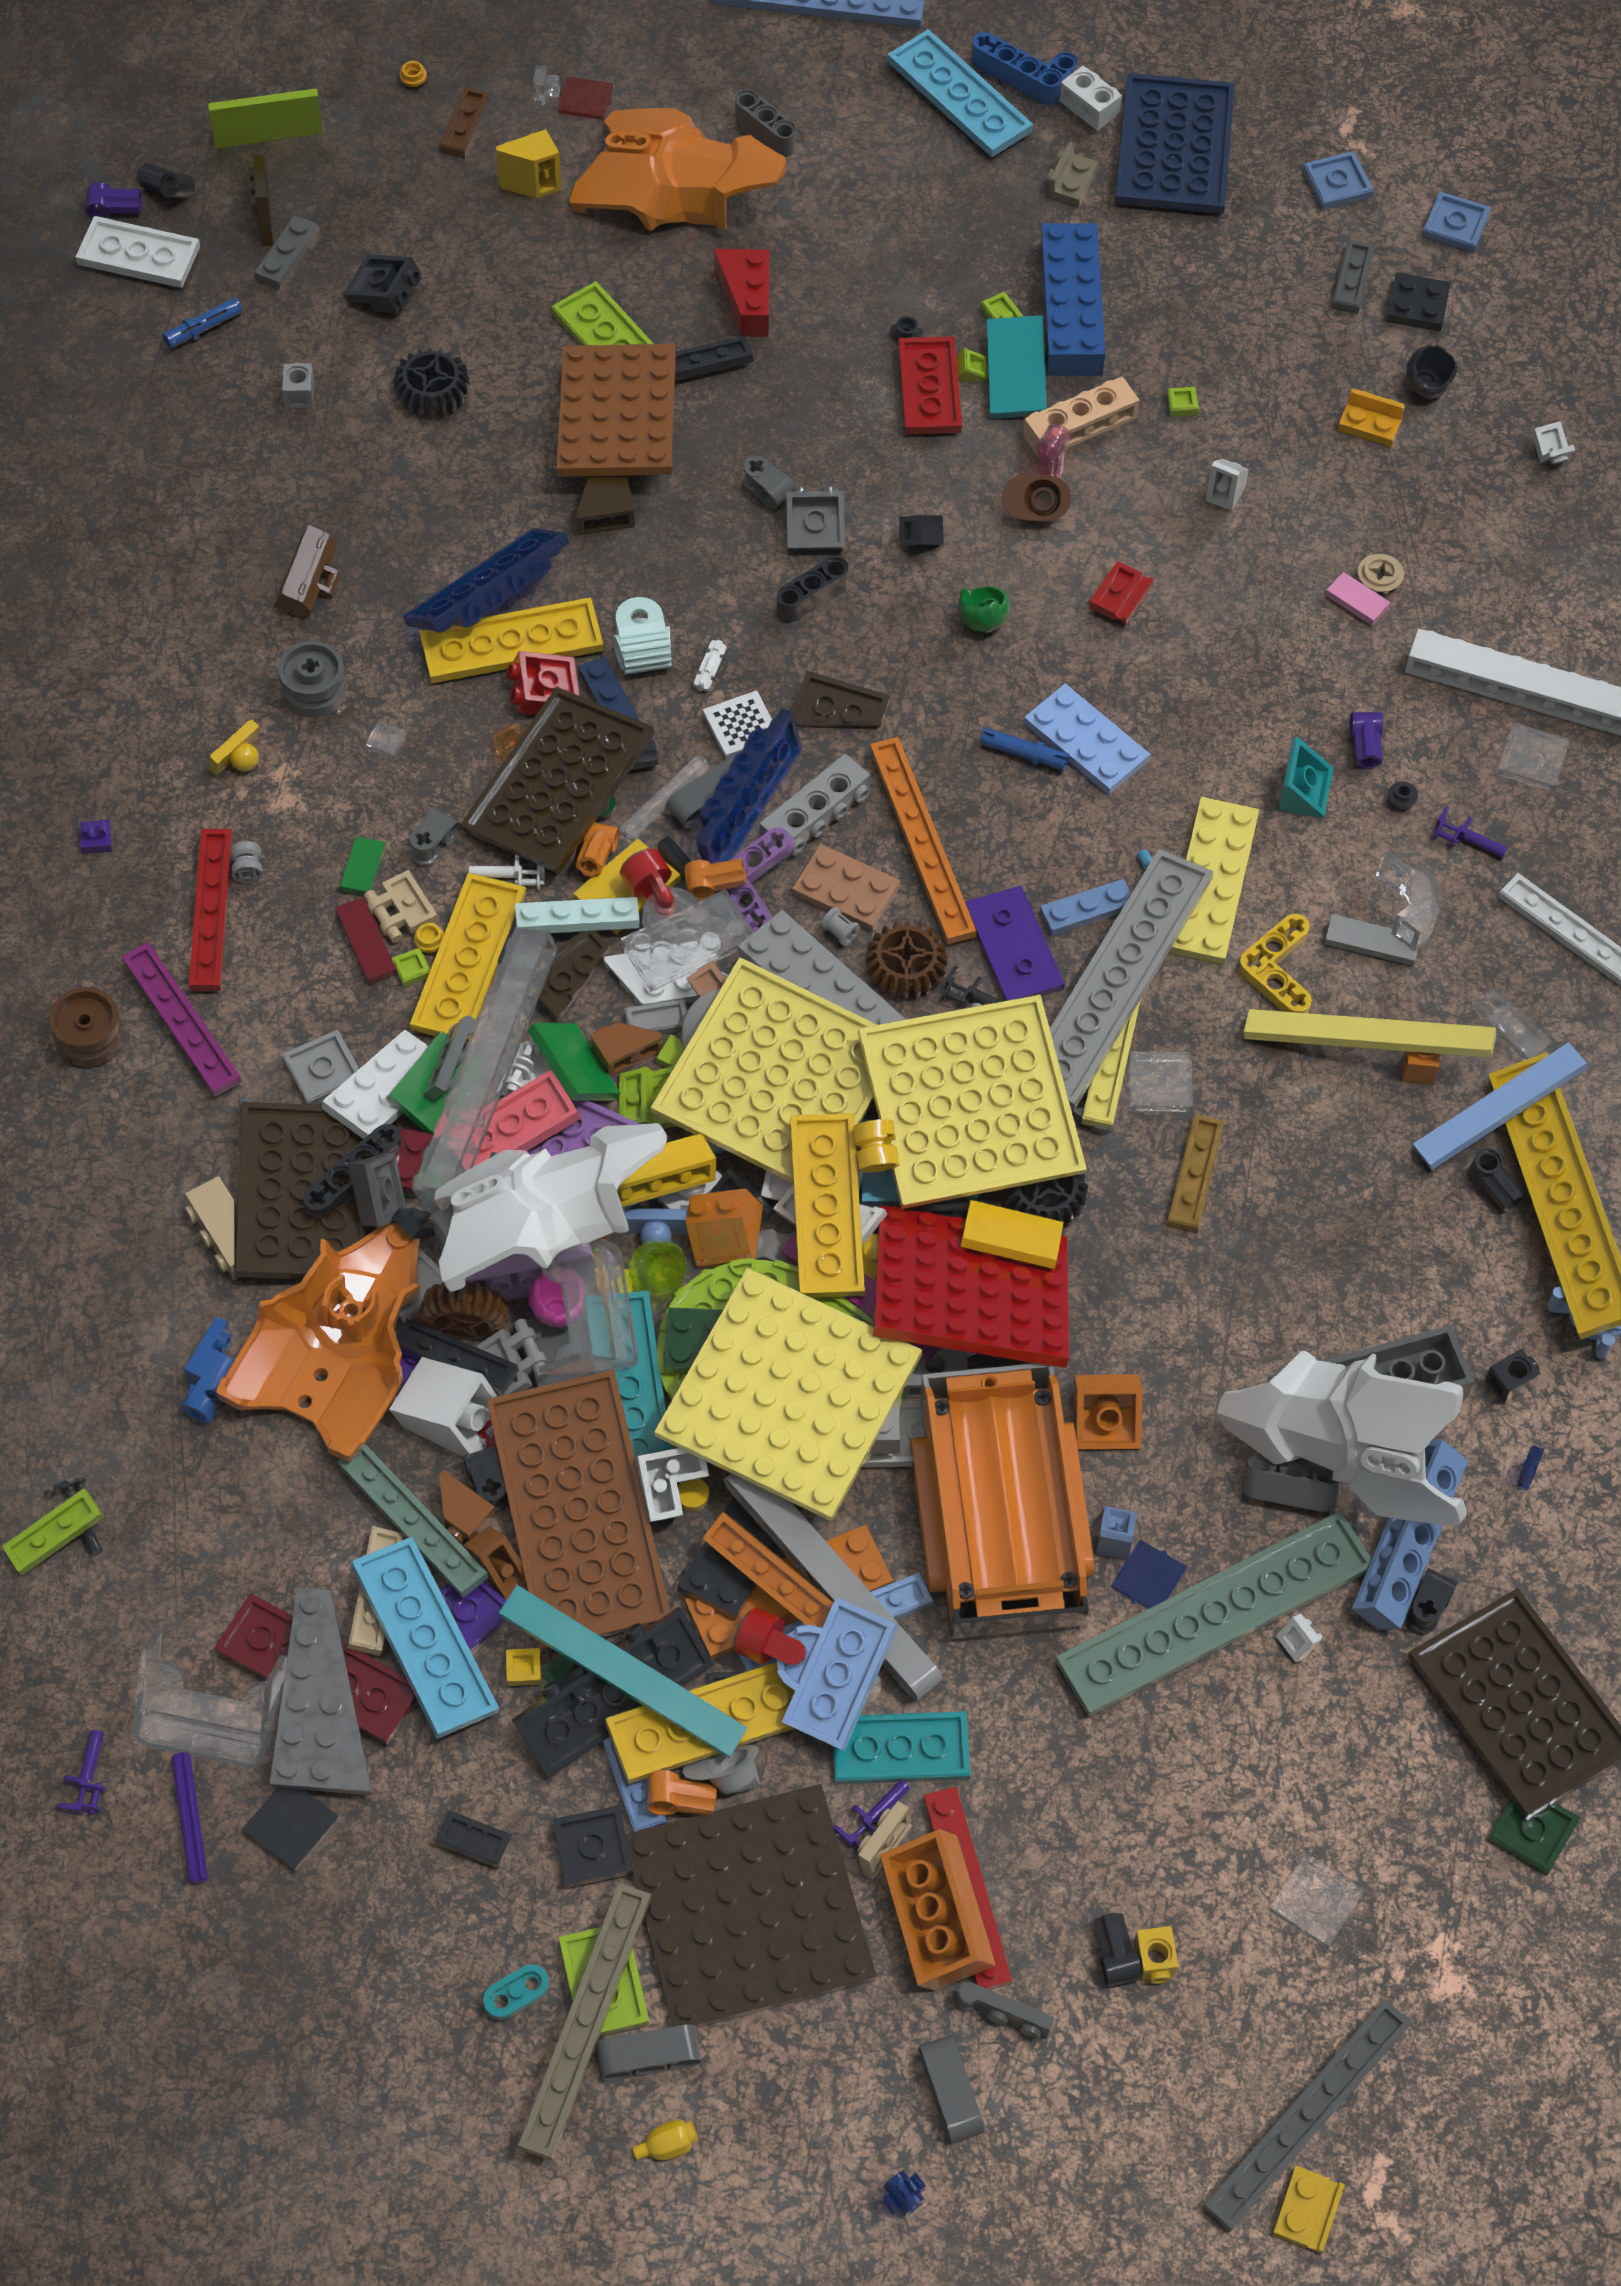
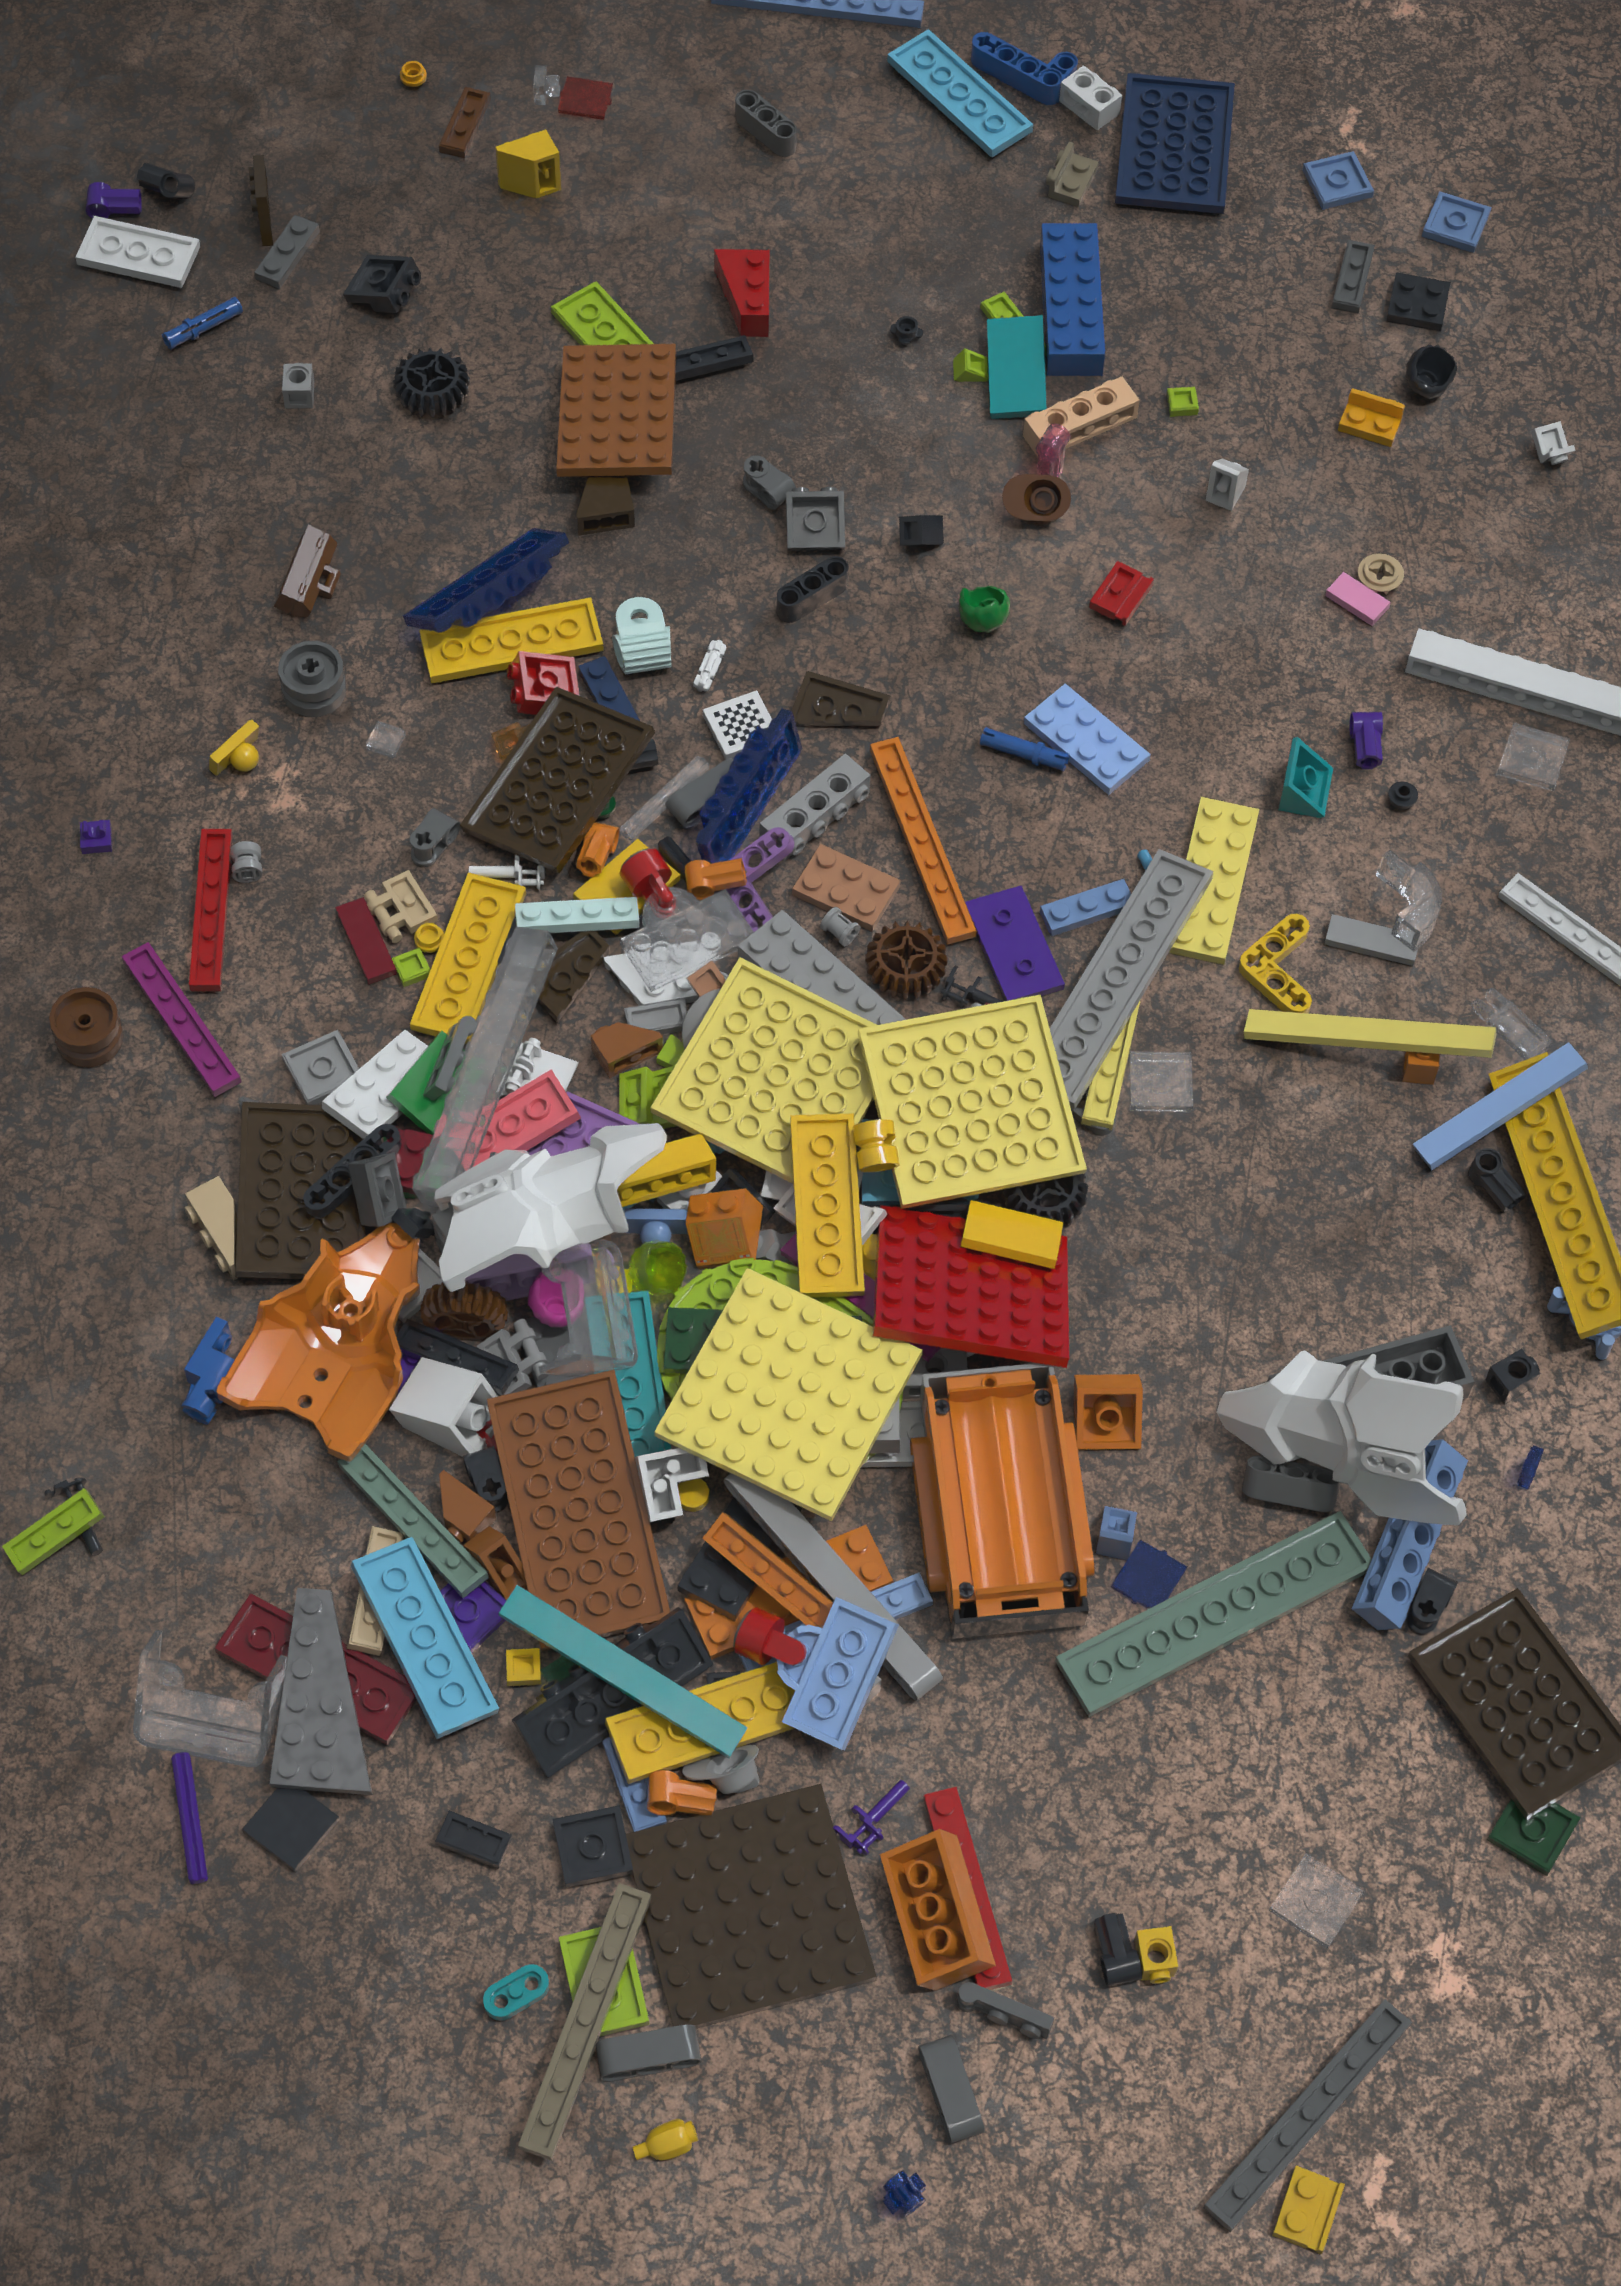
(86, 1778): dark purple piece -> none
(265, 118): lime tile -> none
(363, 866): green tile -> none
(573, 1061): green tile -> none
(671, 171): orange piece -> none
(892, 1829): tan plate -> none
(905, 1749): teal tile -> none
(930, 385): red plate -> none
(1195, 1173): pearl gold tile -> none
(1298, 1637): white tile -> none
(1467, 835): dark purple piece -> none

